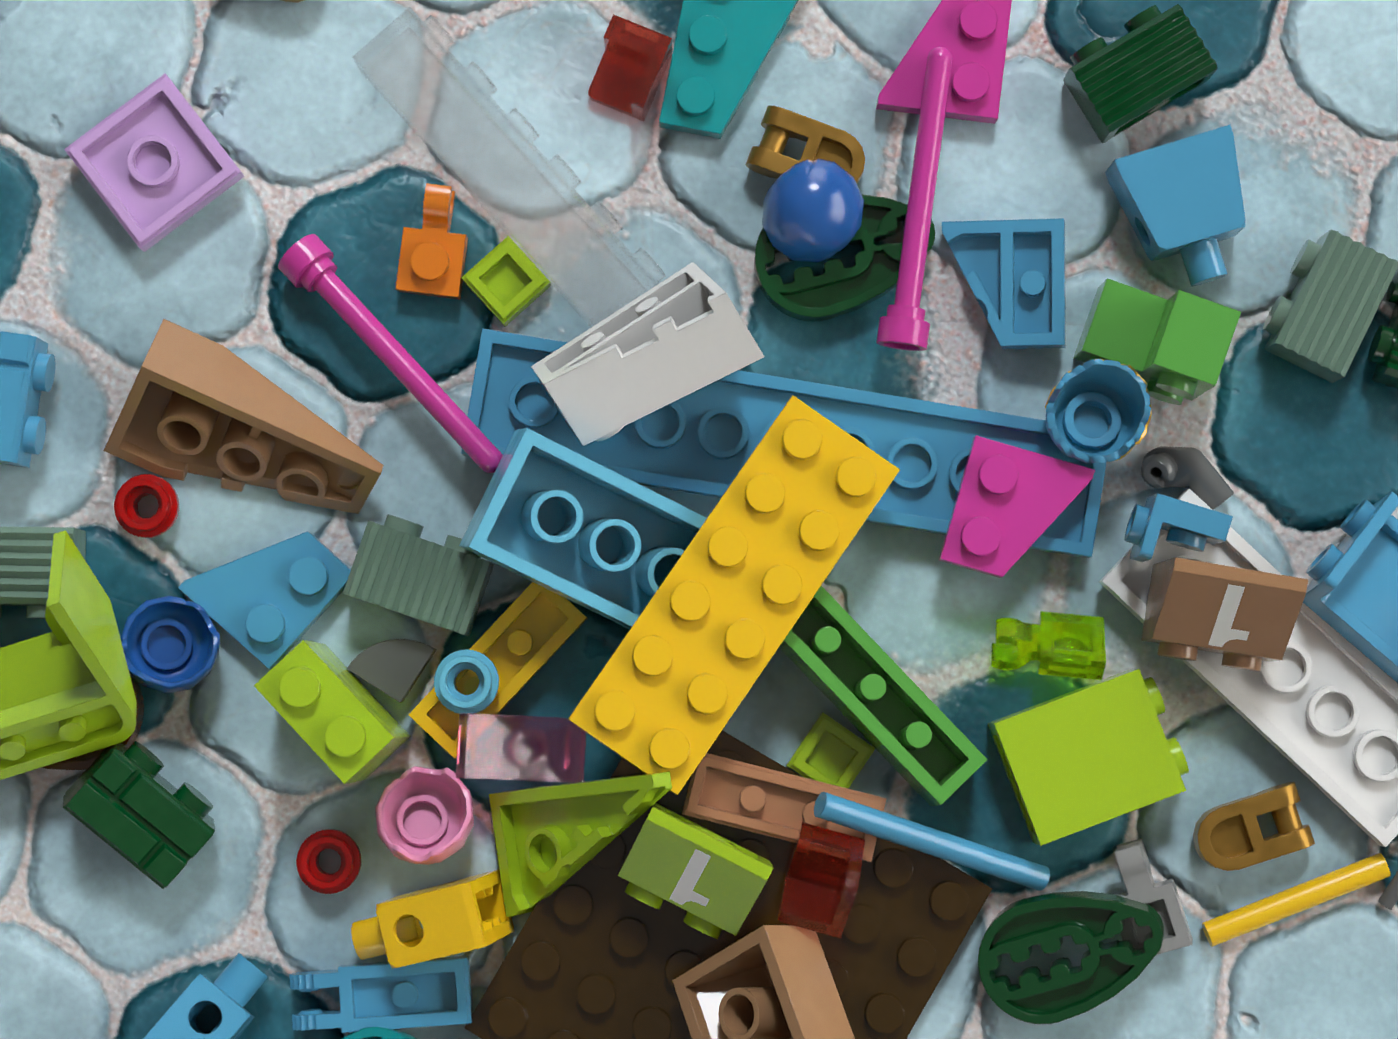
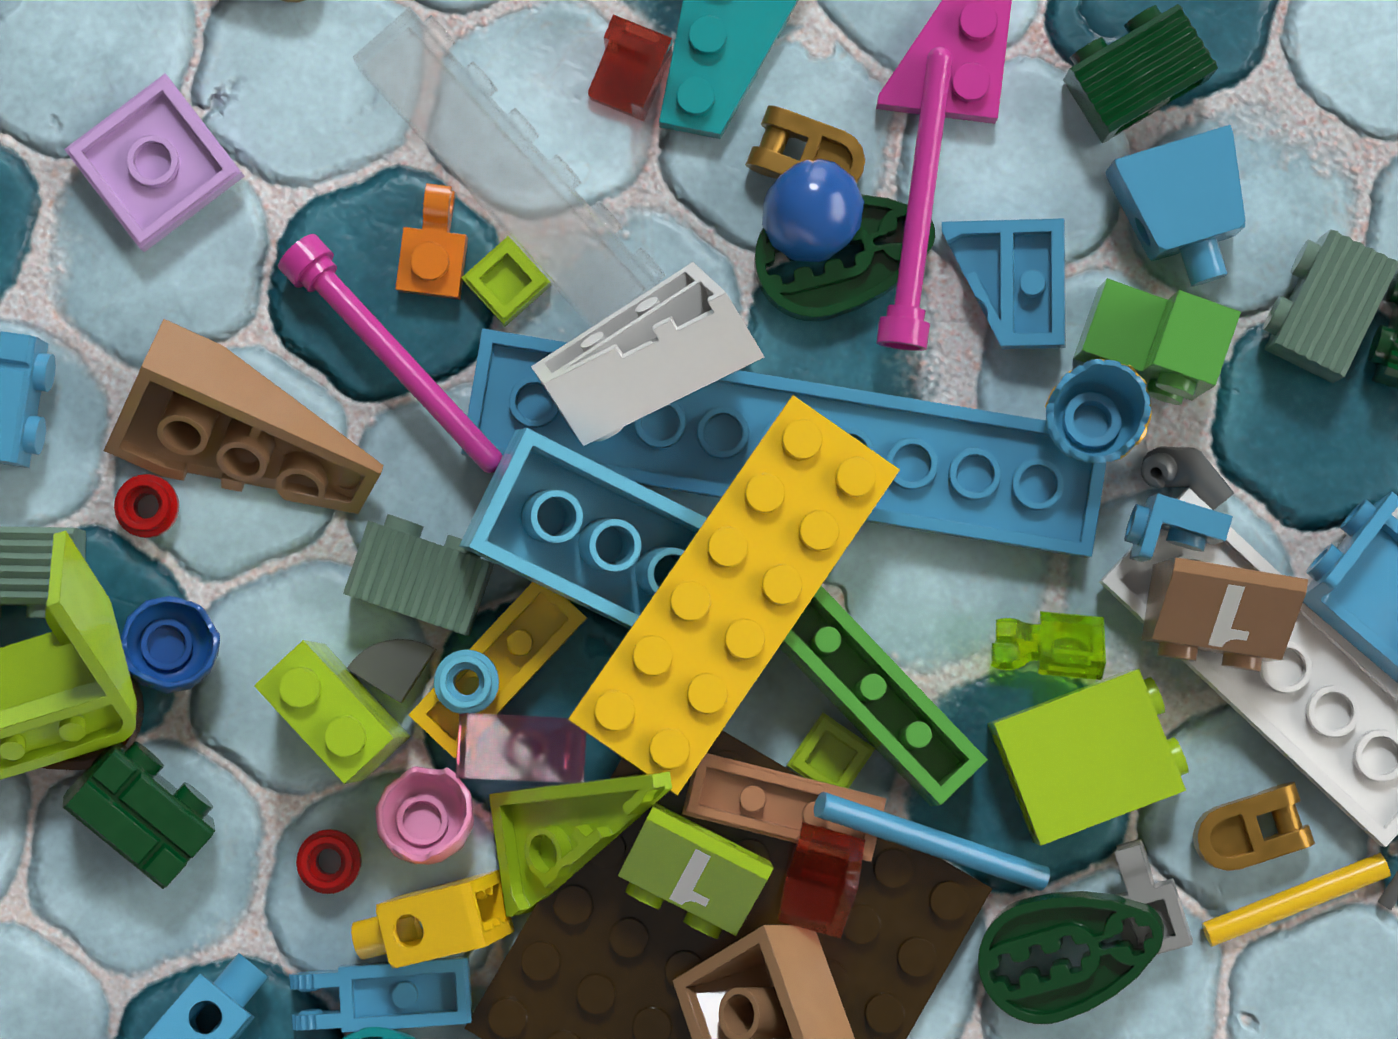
(271, 594): dark azure wing -> none
(1007, 504): dark pink wing -> none

